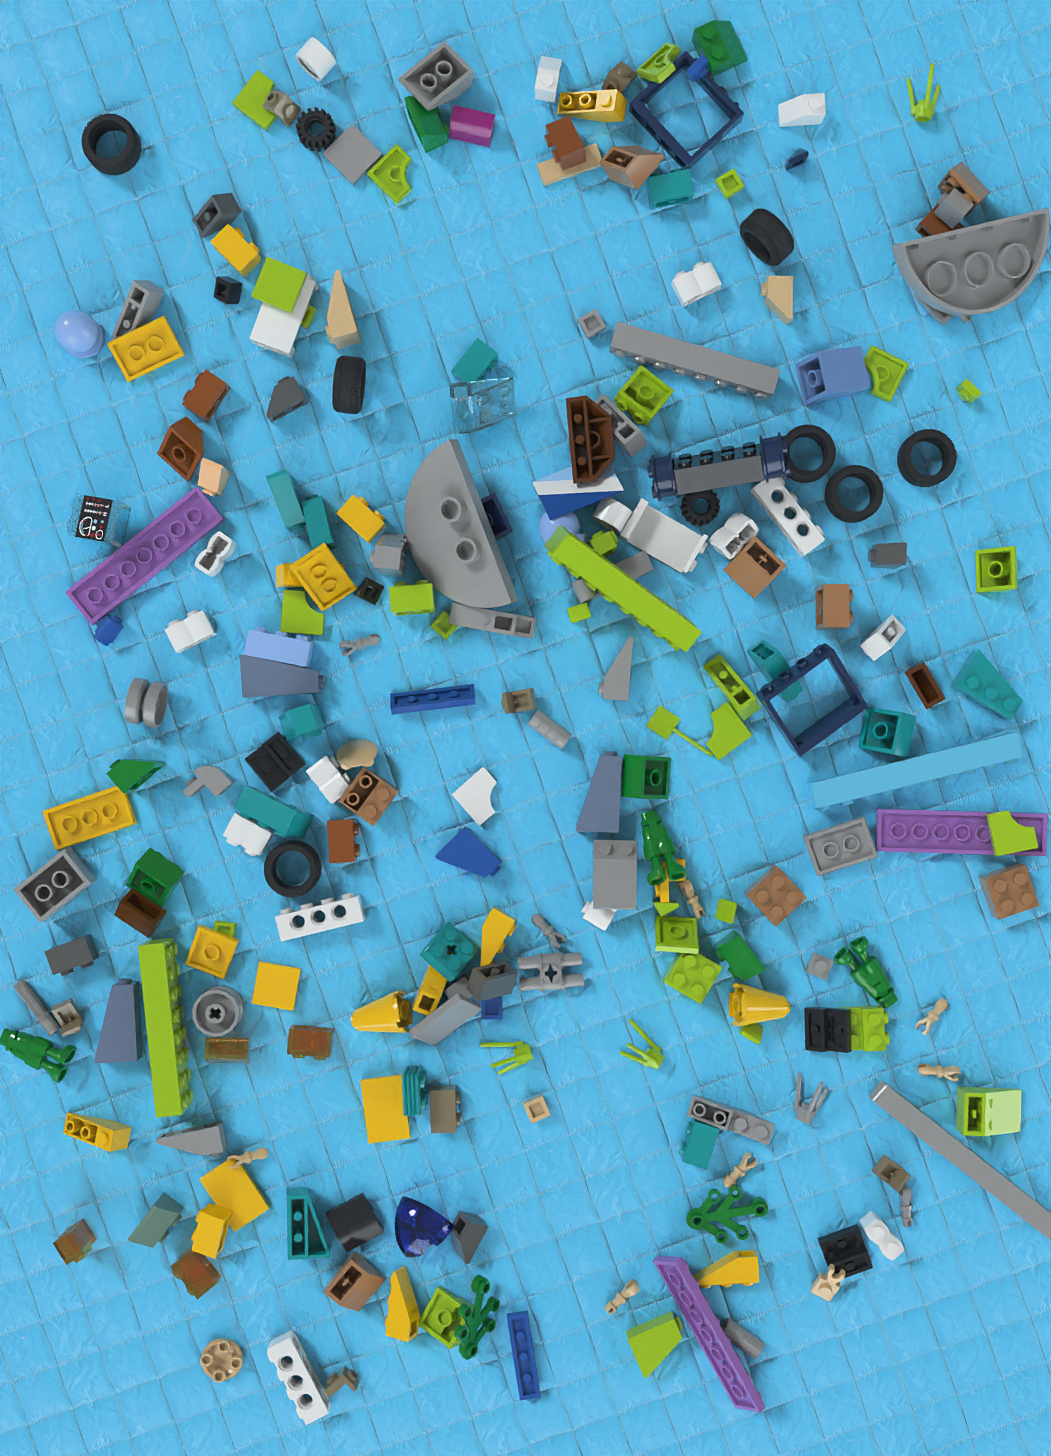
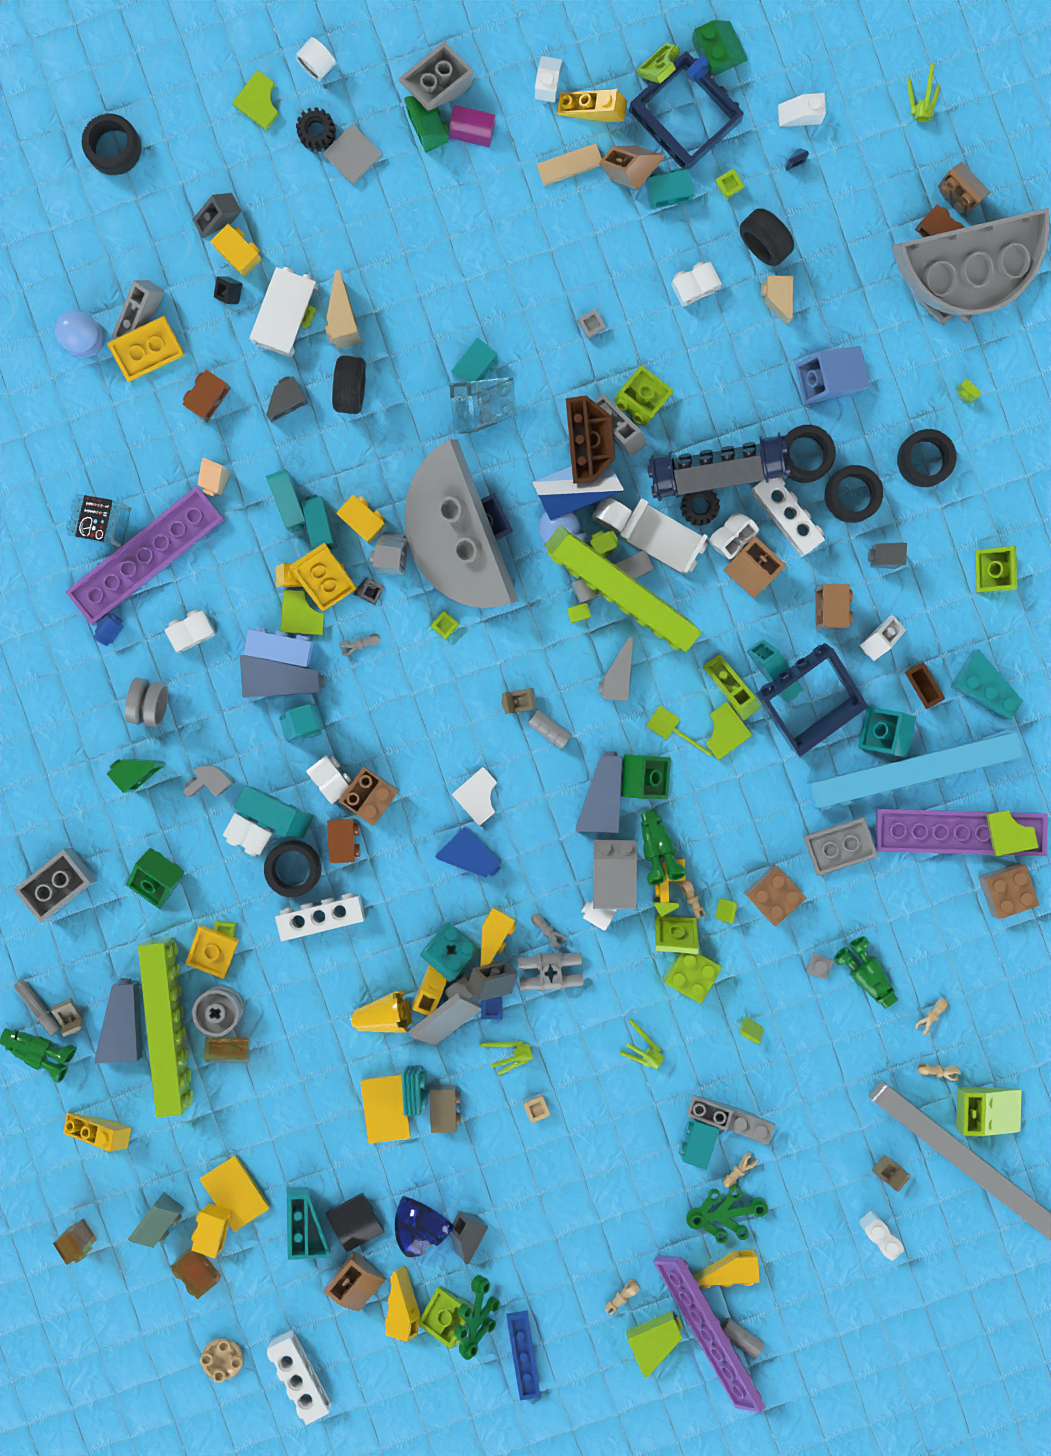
(72, 954): dark grey brick -> none
(89, 817): yellow tile -> none
(140, 913): reddish brown brick -> none
(182, 447): dark orange slope -> none
(198, 1140): light grey slope -> none
(218, 550): white brick -> none
(247, 1157): tan piece -> none
(274, 762): black slope -> none
(276, 985): yellow tile -> none
(279, 285): lime tile -> none
(282, 107): dark tan bracket -> none
(310, 1041): clear orange brick -> none
(337, 1380): dark tan bracket -> none
(356, 753): tan dish -> none
(390, 174): lime tile -> none
(412, 599): lime brick -> none
(432, 699): blue plate -> none
(492, 620): light grey slope -> none
(565, 143): dark orange brick -> none
(619, 77): dark tan bracket -> none
(694, 360): light grey brick -> none
(739, 956): green slope -> none
(754, 1005): yellow cone -> none
(808, 1110): light grey plant -> none
(828, 1029): black slope -> none
(828, 1284): tan plate -> none
(846, 1251): black slope -> none
(868, 1028): lime plate -> none
(885, 372): lime tile -> none
(906, 1206): light grey piece -> none
(952, 207): light grey brick -> none

